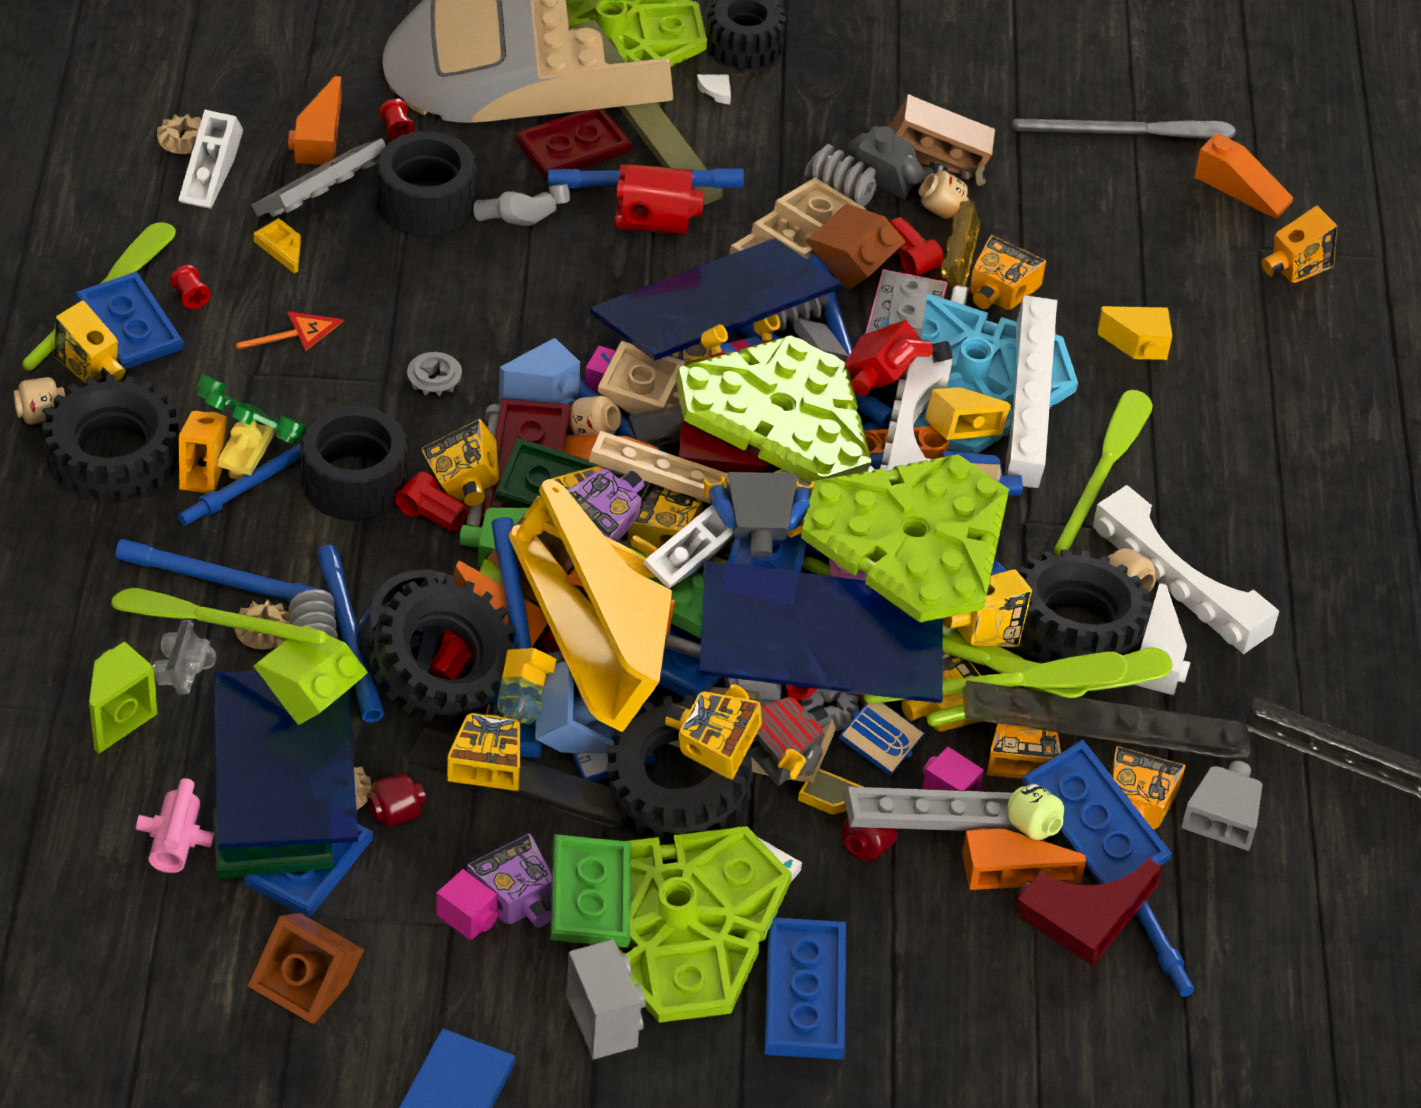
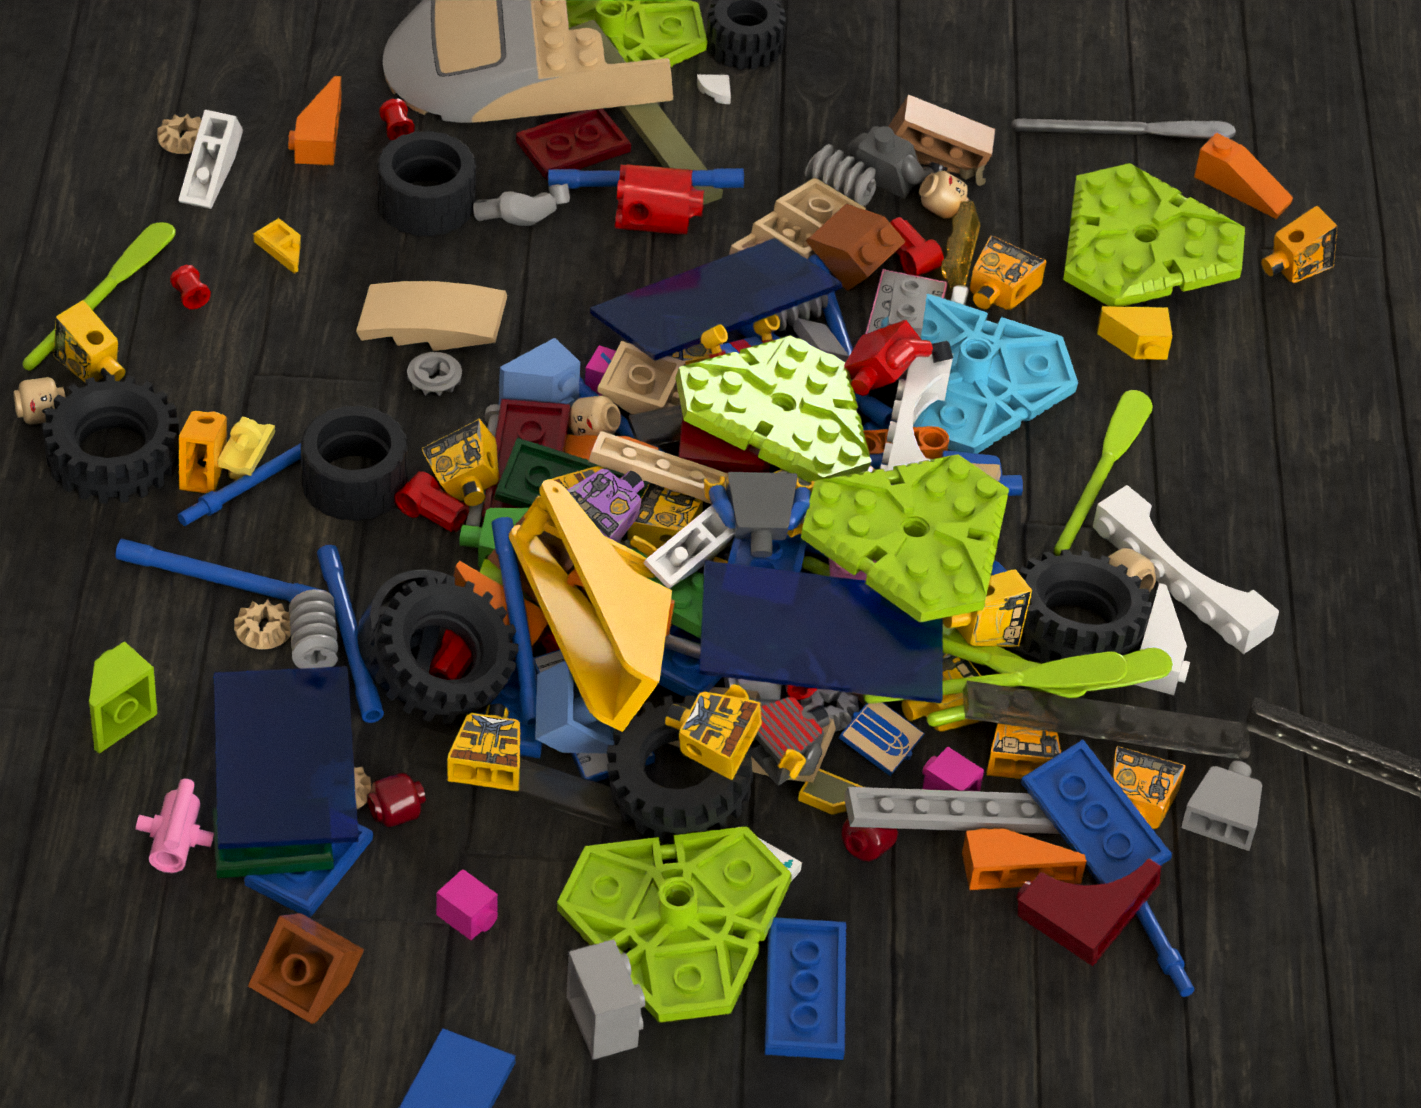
(133, 318): blue tile -> none
(162, 605): lime piece -> none
(186, 656): clear hips -> none
(213, 393): green plant -> none
(307, 327): piece -> none
(310, 675): lime slope -> none
(319, 179): light grey plate -> none
(433, 313): none -> tan slope
(519, 879): torso -> none
(524, 683): leg -> none
(590, 890): bright green tile -> none
(966, 414): yellow slope -> none
(1032, 389): white arch -> none
(1035, 811): yellowish green head -> none
(1137, 231): none -> lime plate

